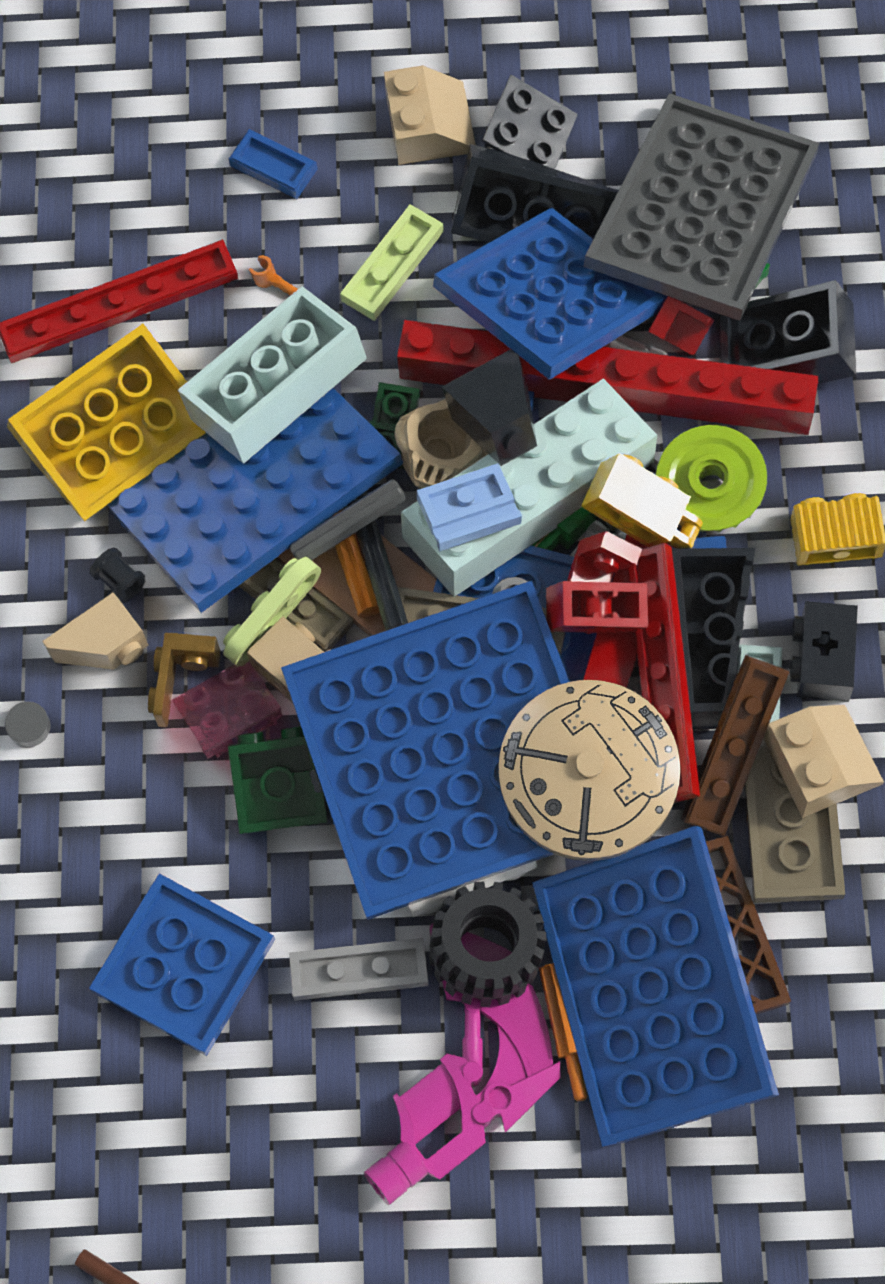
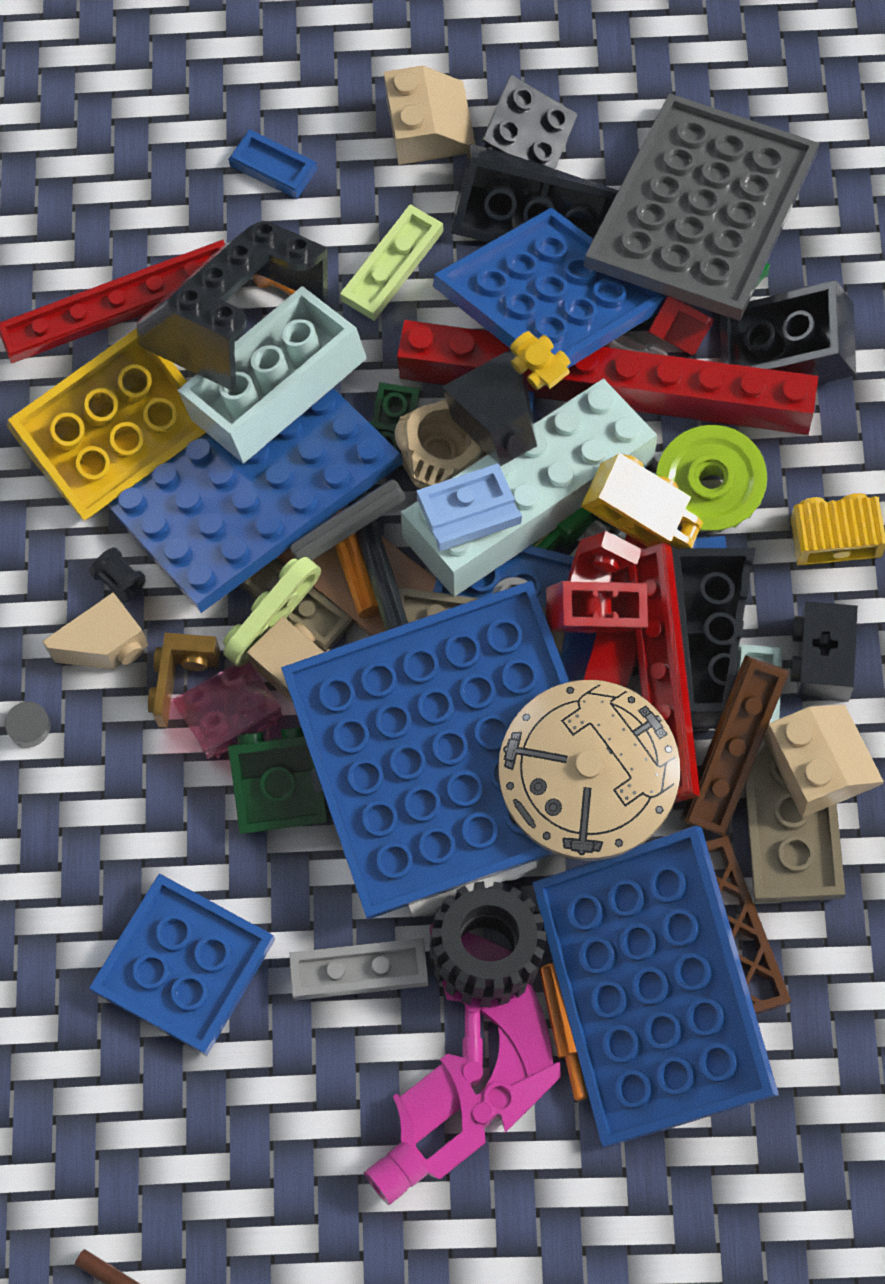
(195, 322): none -> black windscreen
(537, 356): none -> yellow piece

